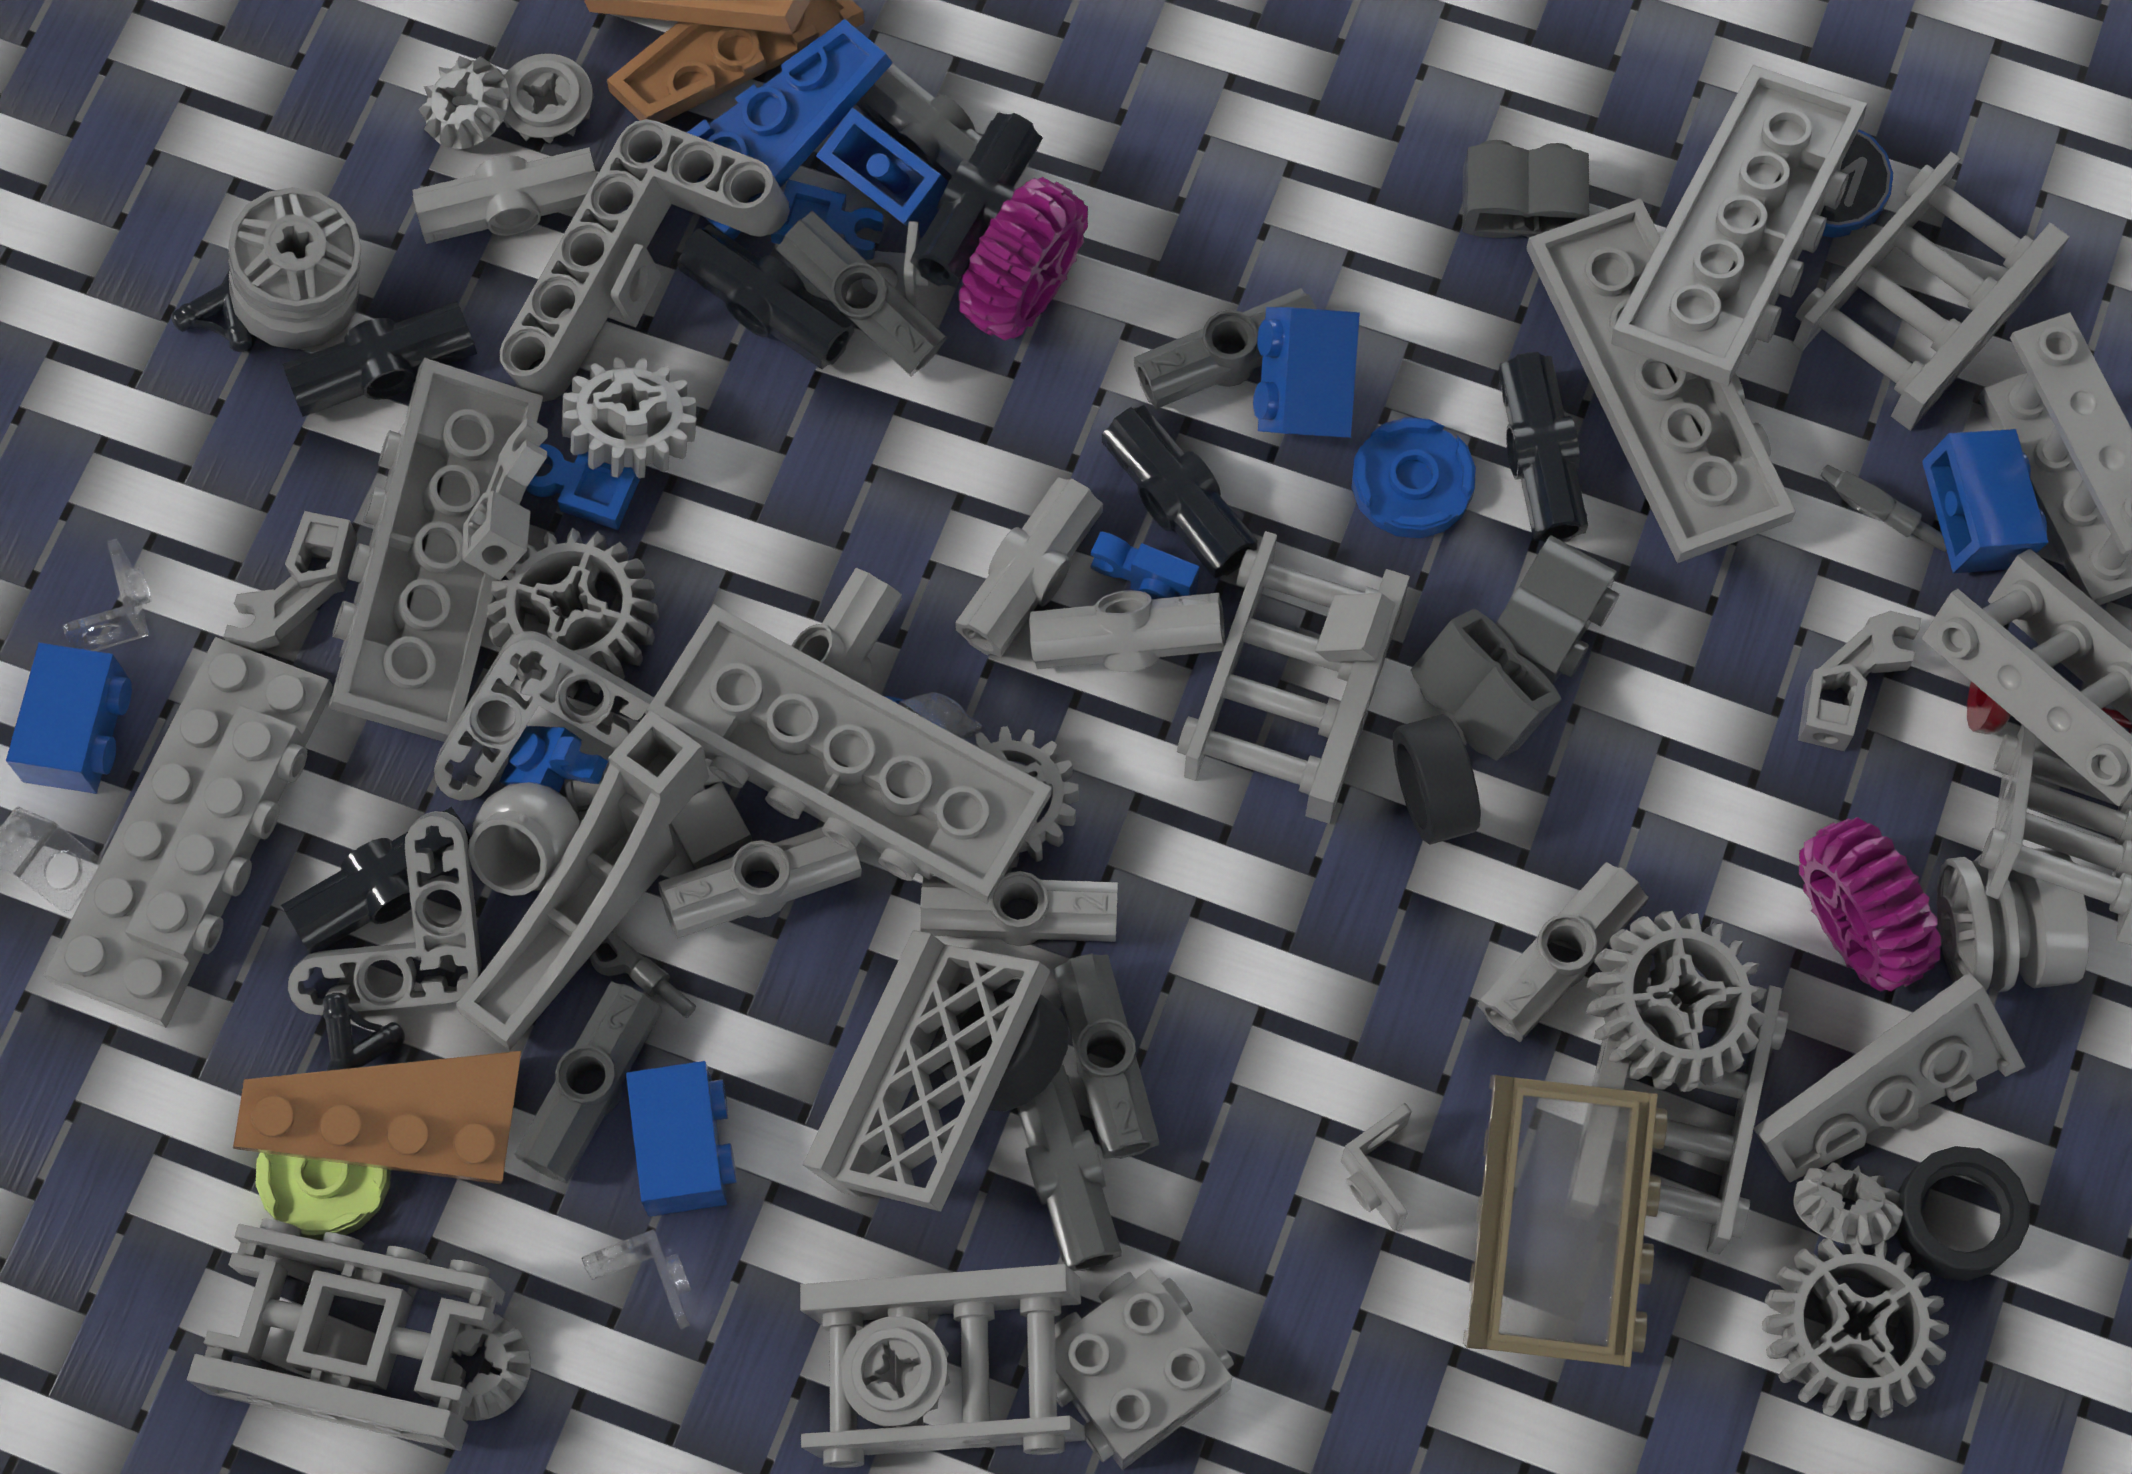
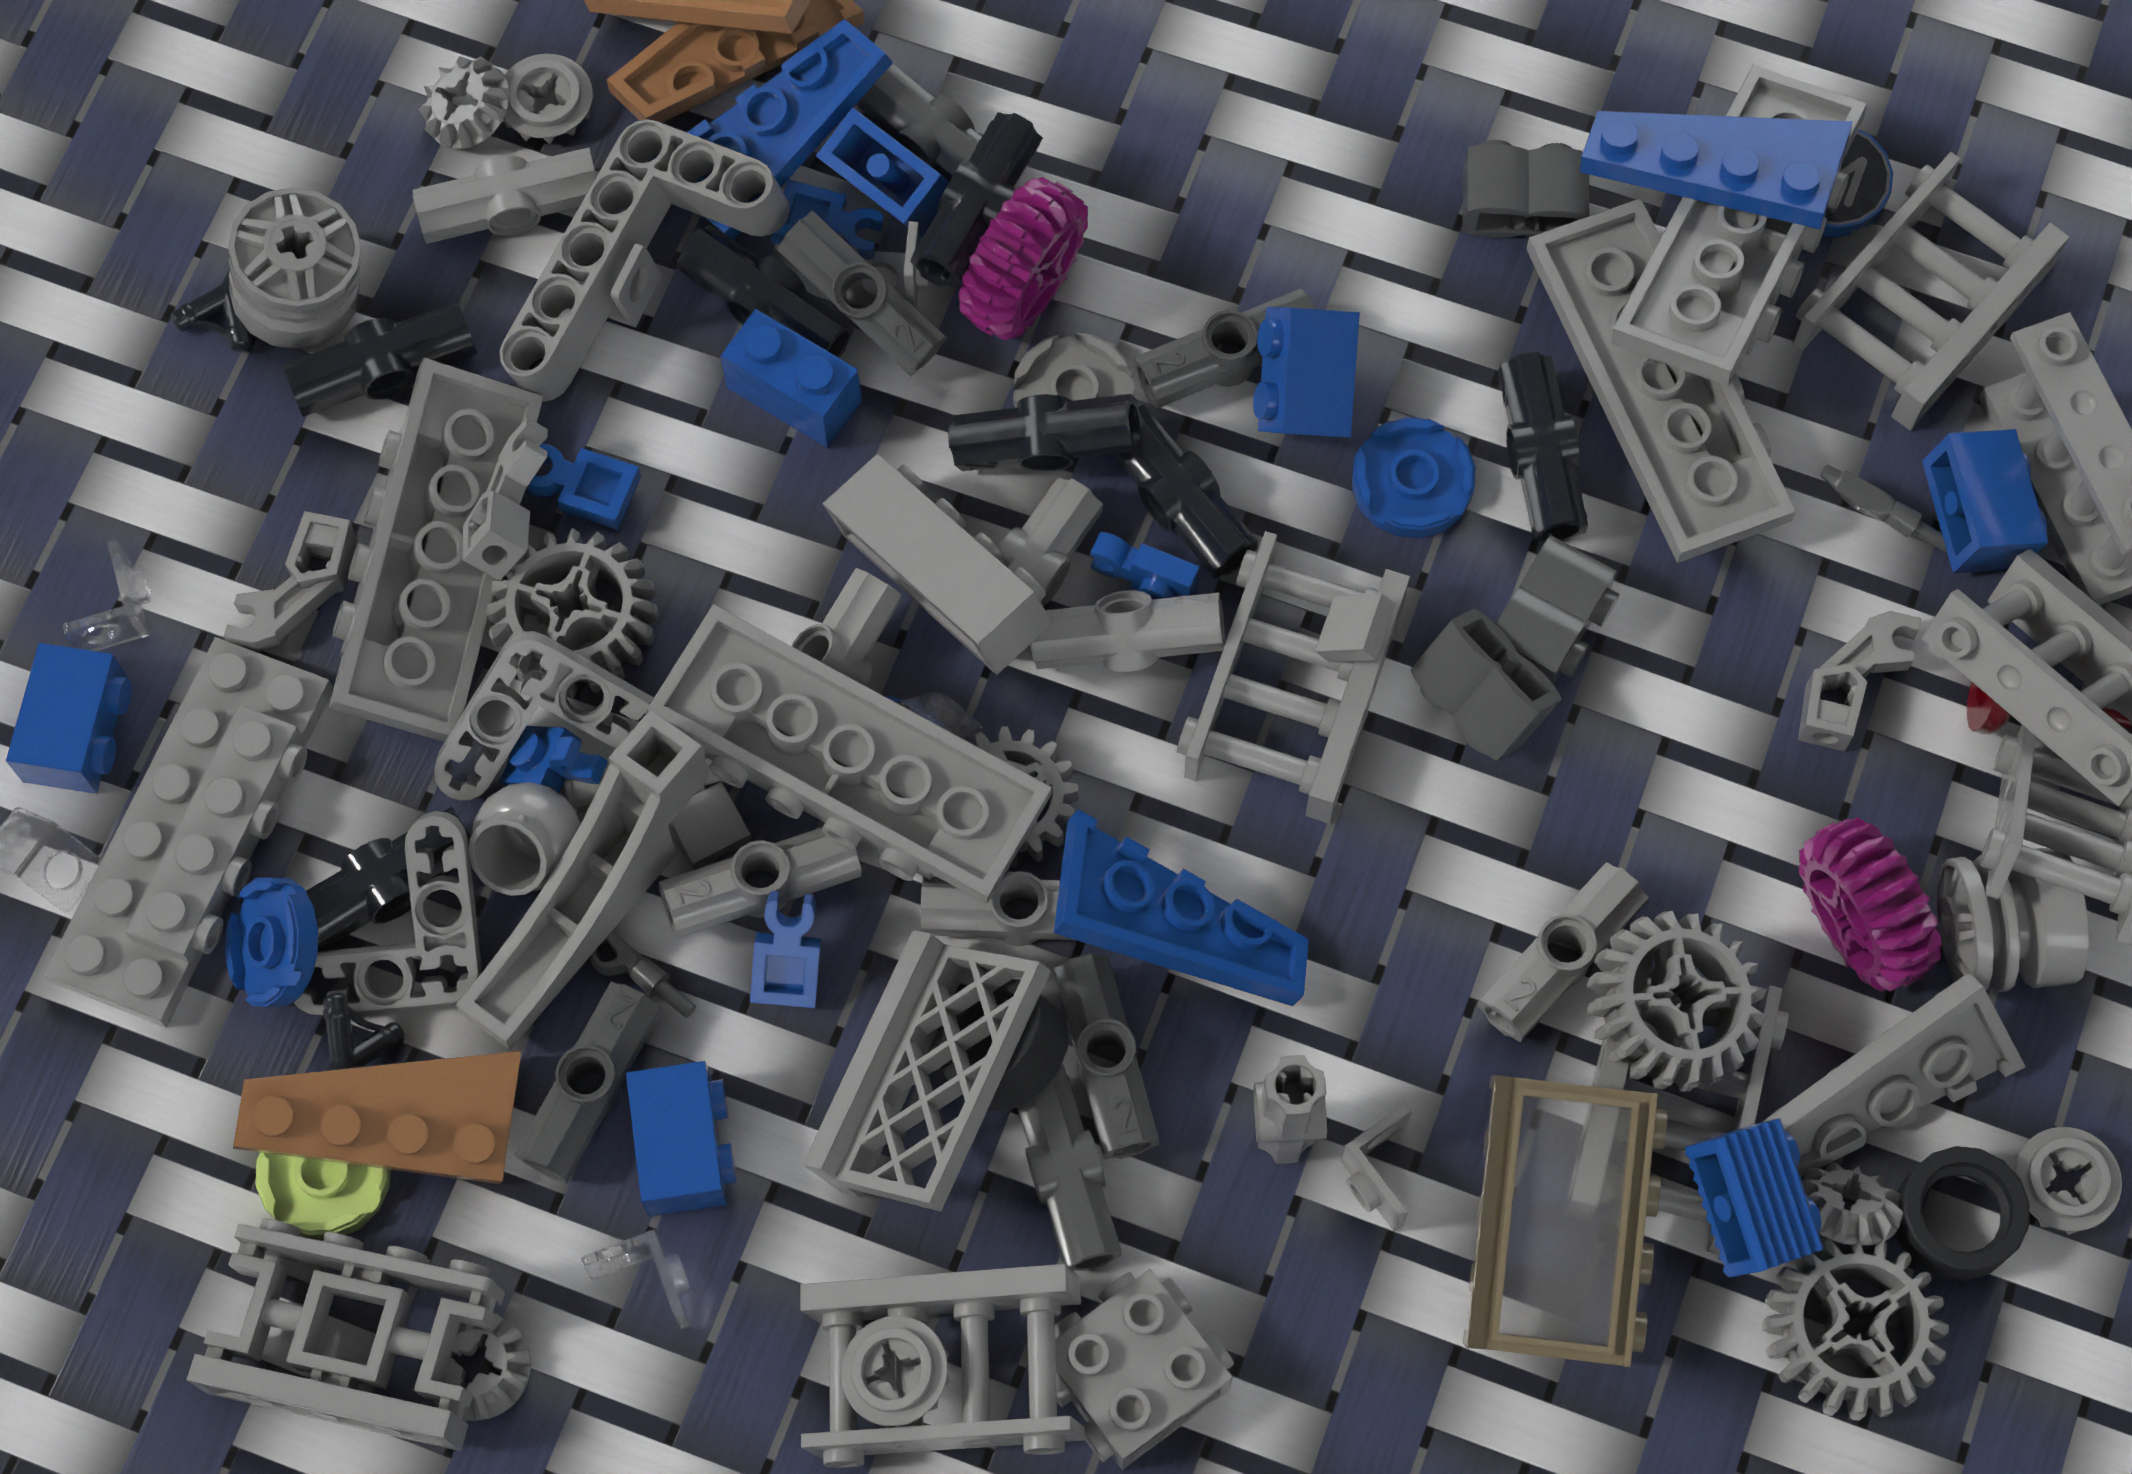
(272, 942): none -> blue tile
(629, 417): light grey gear -> none
(786, 962): none -> blue plate
(791, 378): none -> blue brick
(939, 563): none -> light grey brick
(1046, 432): none -> black piece
(1074, 369): none -> light grey tile
(1150, 913): none -> blue wing
(1290, 1109): none -> light grey piece
(1436, 779): black tyre -> none
(1734, 162): none -> blue wing
(1755, 1197): none -> blue brick
(2070, 1150): none -> light grey gear

